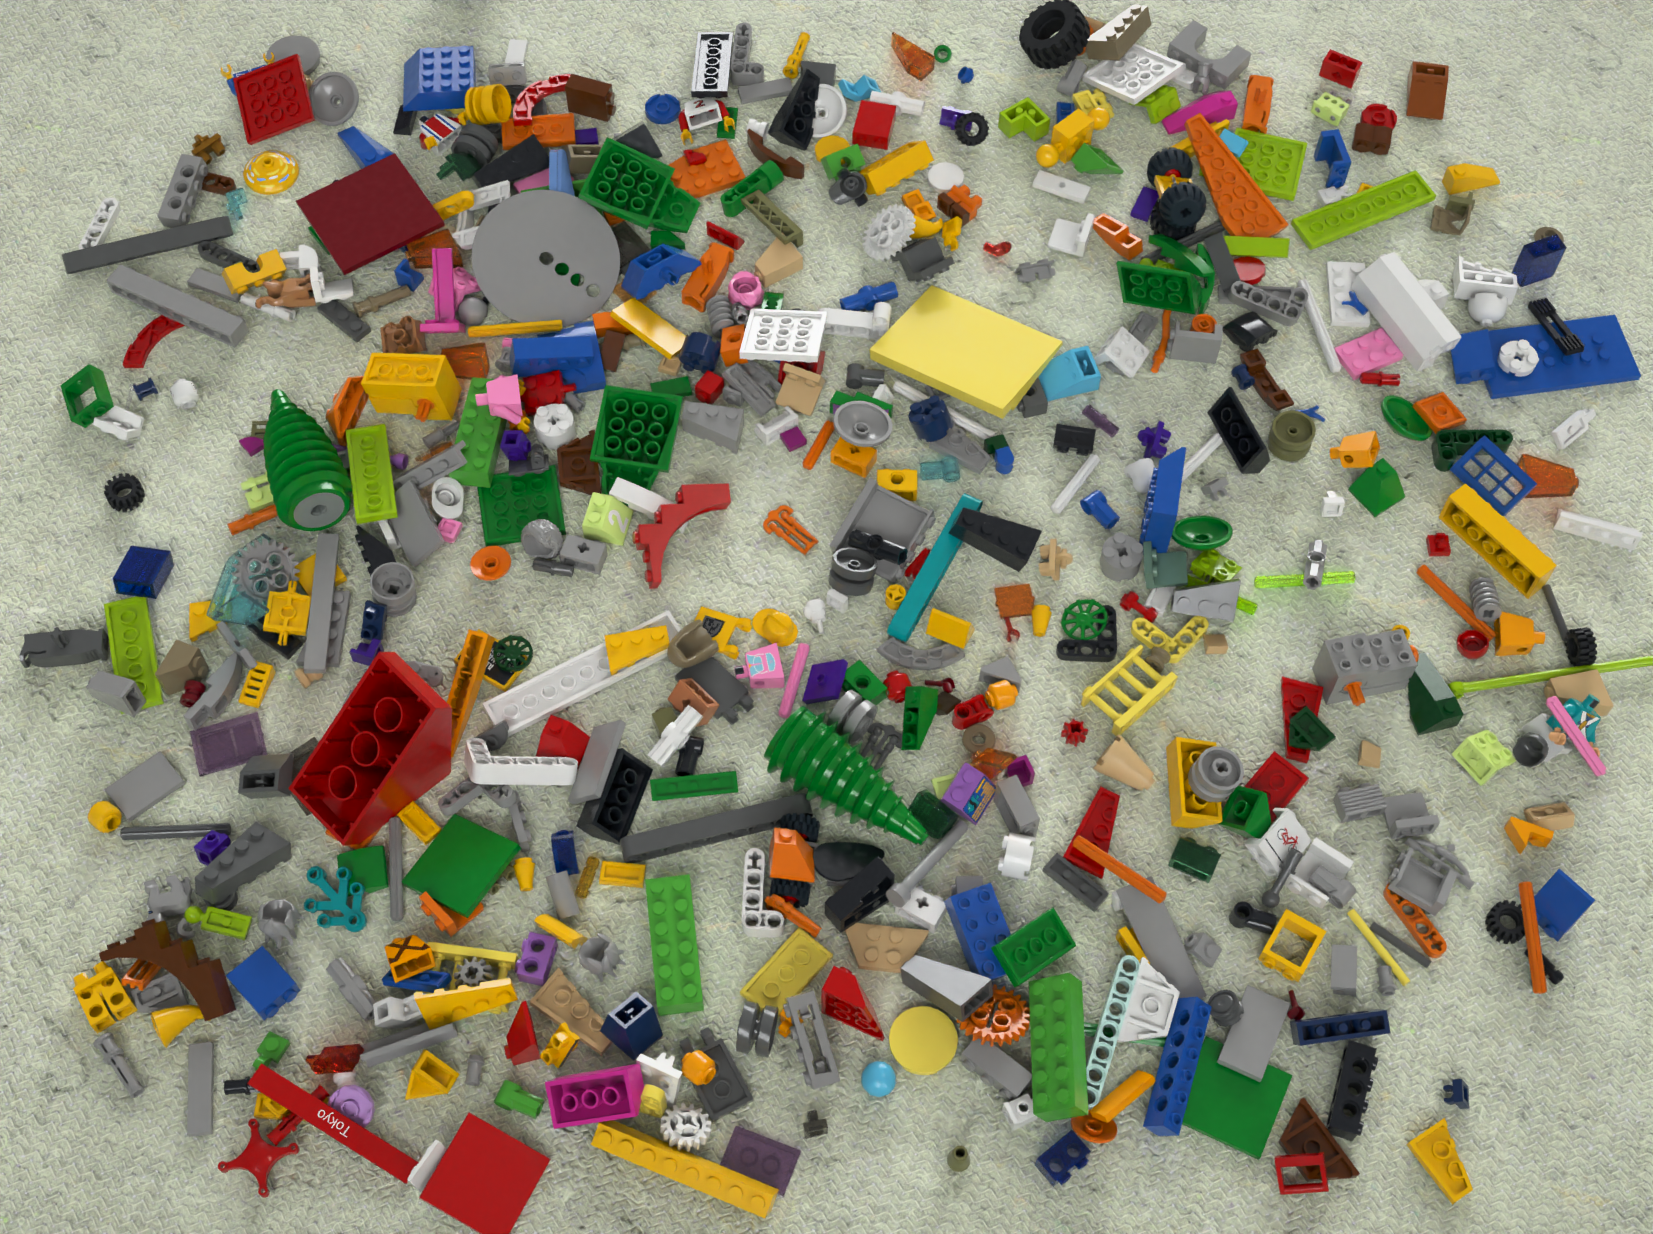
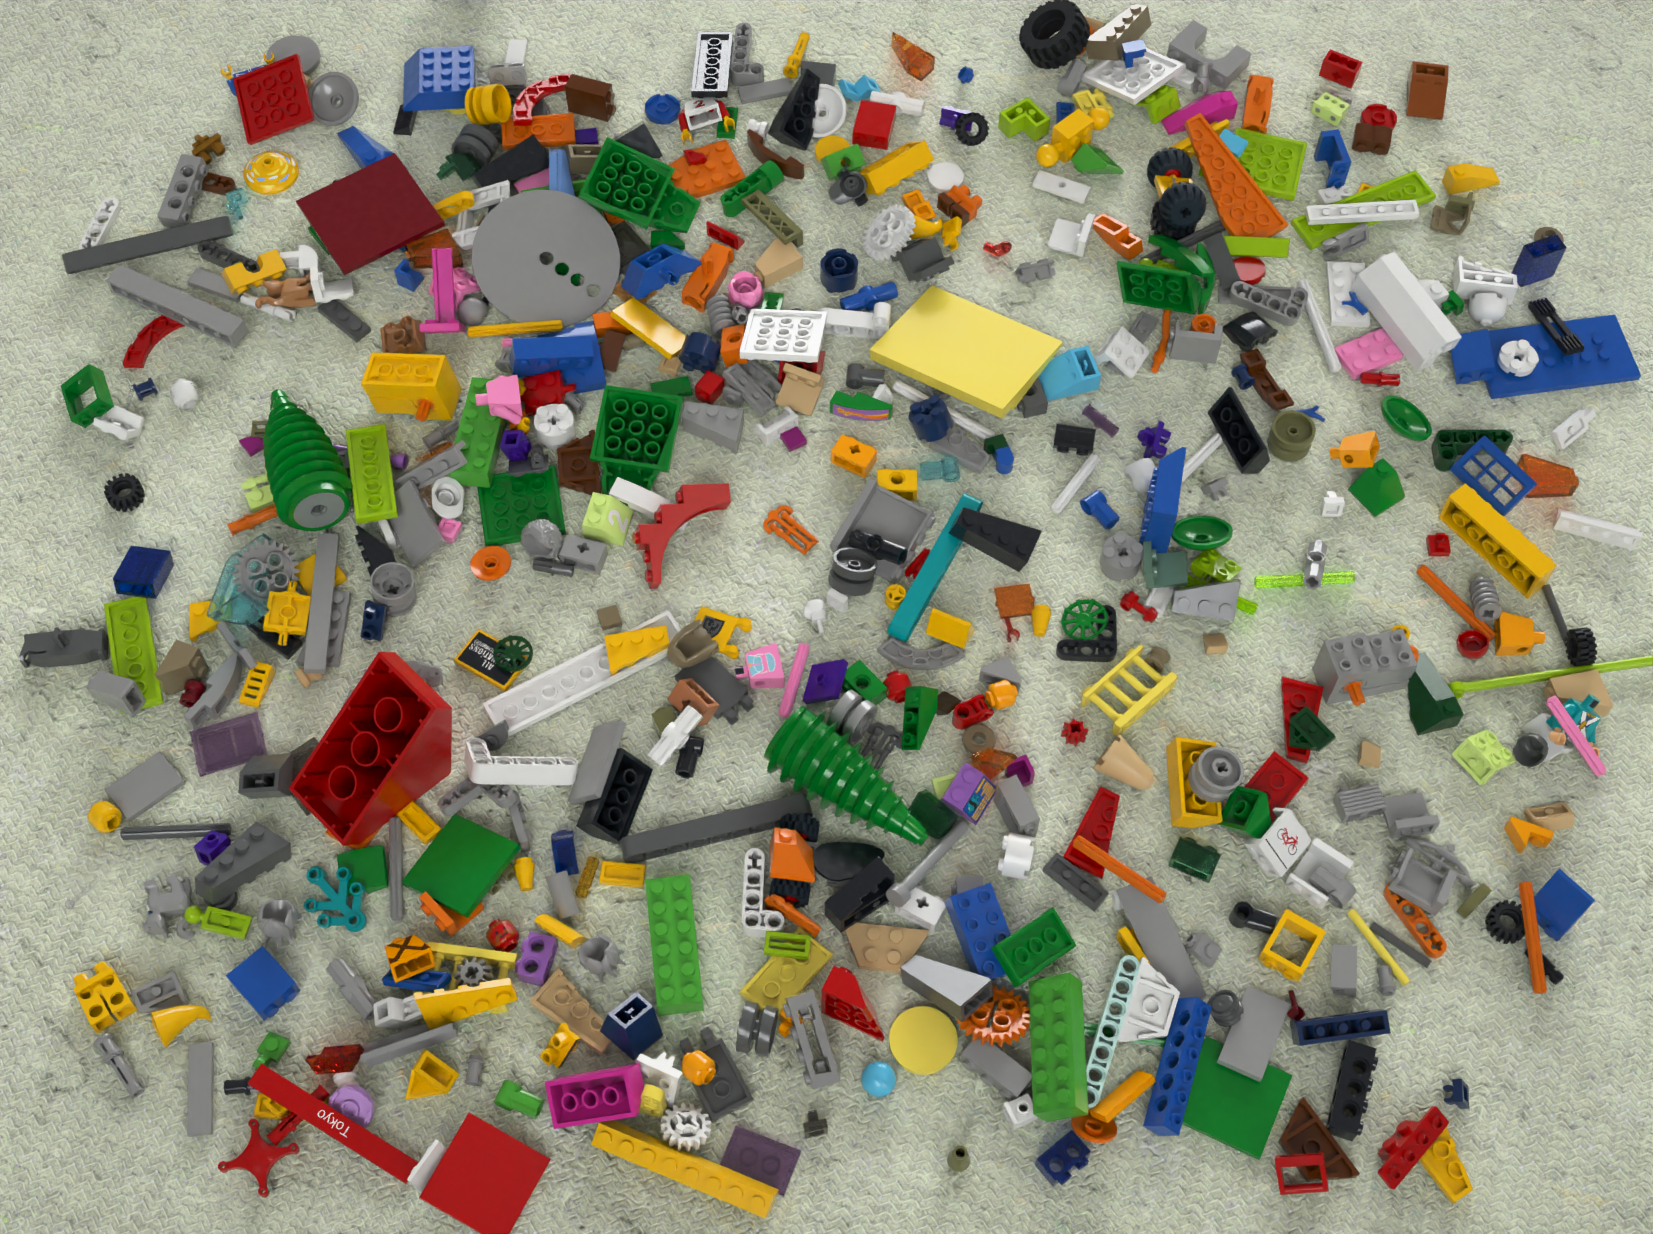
(144, 977): orange tile -> none
(201, 977): reddish brown arch -> none
(346, 408): orange wedge -> none
(366, 652): dark purple panel -> none
(374, 303): dark tan pin -> none
(440, 131): torso -> none
(468, 360): clear orange slope -> none
(468, 681): light orange slope -> none
(502, 935): none -> red head
(521, 1038): red slope -> none
(562, 739): red slope -> none
(609, 617): none -> dark tan tile
(694, 786): green plate -> none
(775, 627): yellow piece -> none
(787, 953): none -> lime tile
(818, 445): orange axle -> none
(839, 270): none -> dark blue brick
(862, 423): light grey dish -> none
(943, 48): green piece -> none
(947, 684): dark red hand -> none
(1057, 558): tan hips -> none
(1132, 50): none -> panel
(1144, 204): dark purple tile -> none
(1168, 643): light yellow beam -> none
(1271, 897): dark grey pin -> none
(1346, 241): none -> light grey hinge
(1362, 212): none -> white plate
(1409, 1145): none -> red bracket
(1439, 412): orange plate -> none
(1453, 304): none -> green tile
(1474, 901): none -> olive beam

